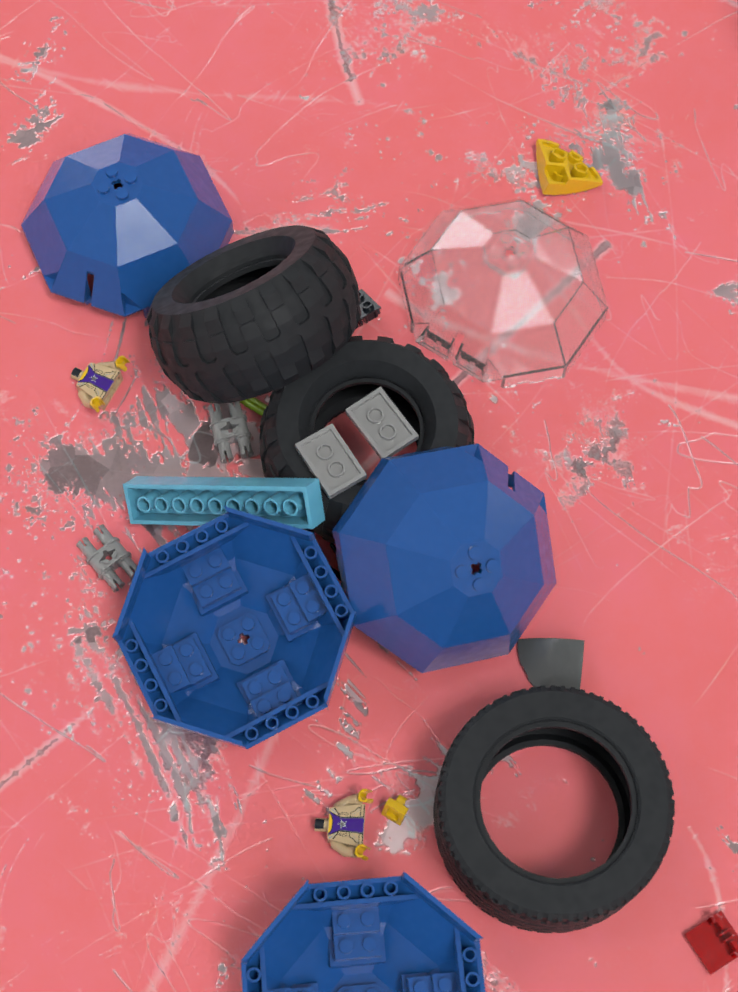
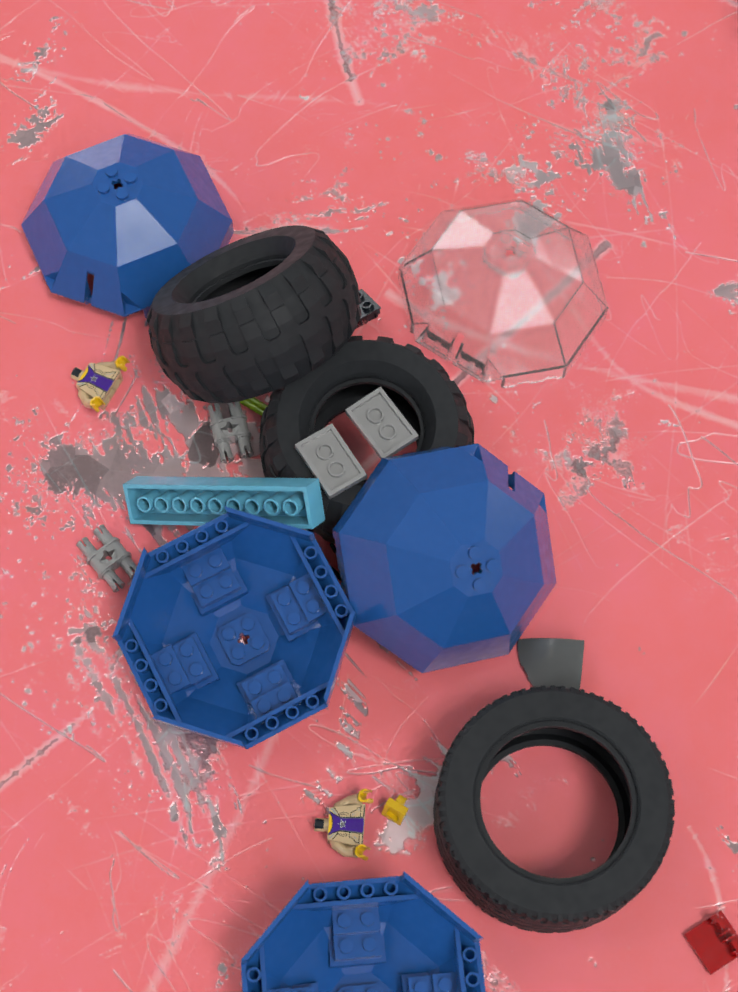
(563, 171): yellow brick -> none

